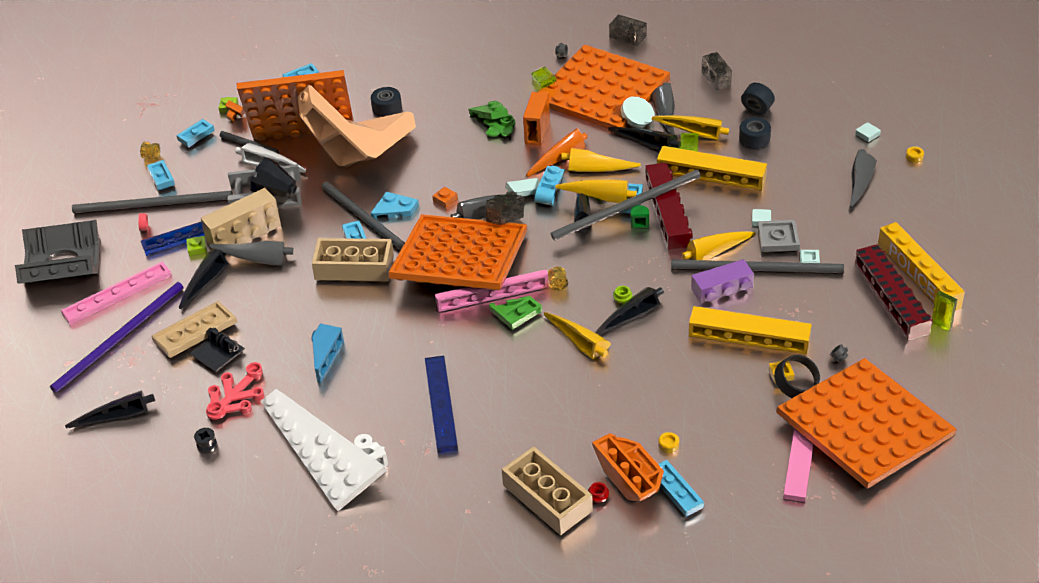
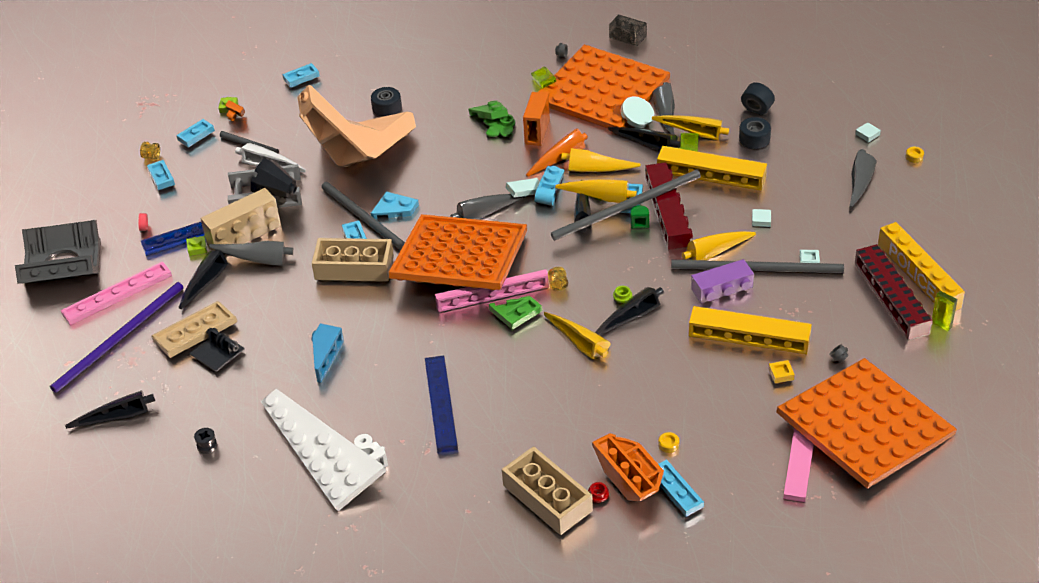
(148, 202): dark grey piece -> none
(217, 409): coral plant -> none
(273, 103): orange plate -> none
(445, 197): orange plate -> none
(505, 208): clear smoke brick -> none
(716, 71): clear smoke brick -> none
(778, 235): light grey plate -> none
(781, 381): black tyre -> none

